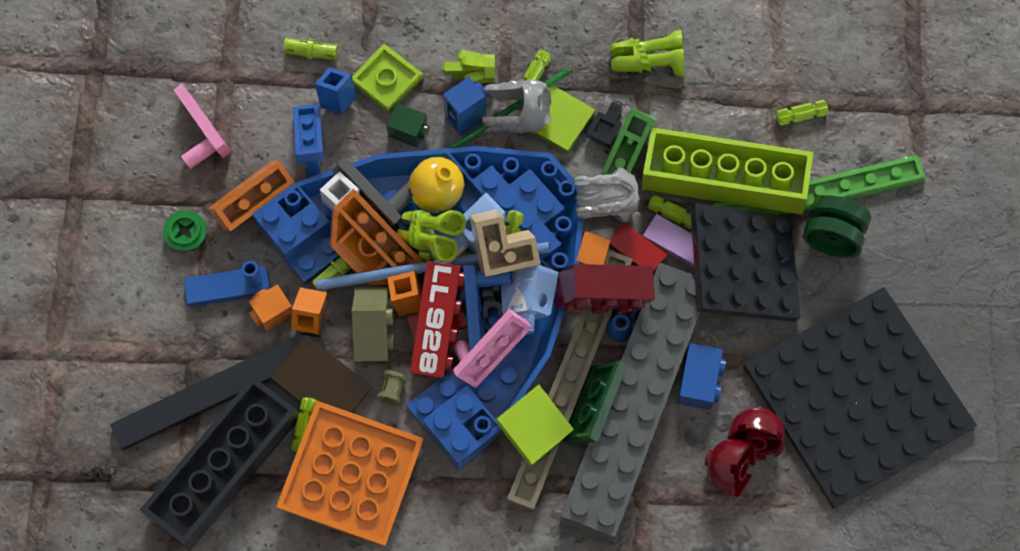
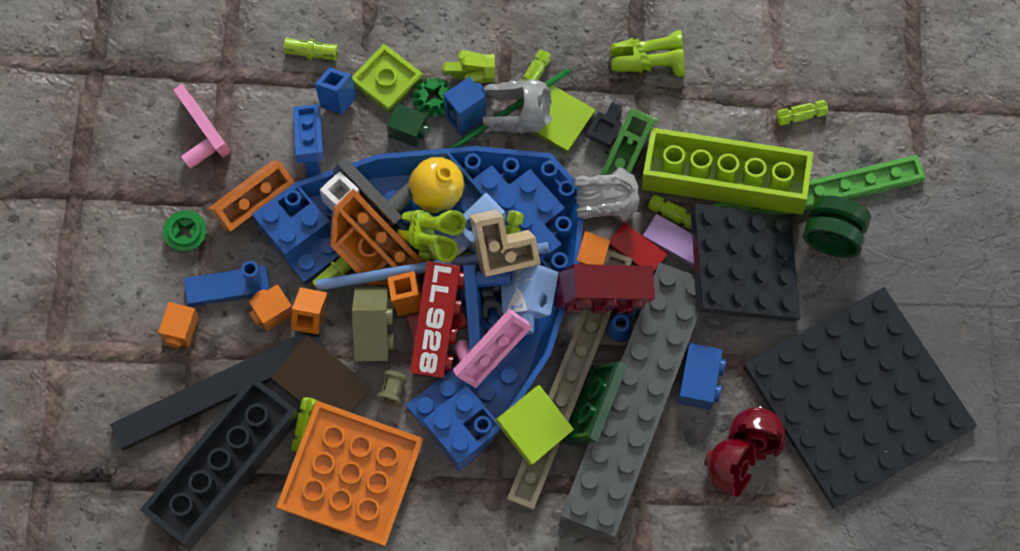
(178, 325): none -> orange brick
(433, 107): none -> green gear

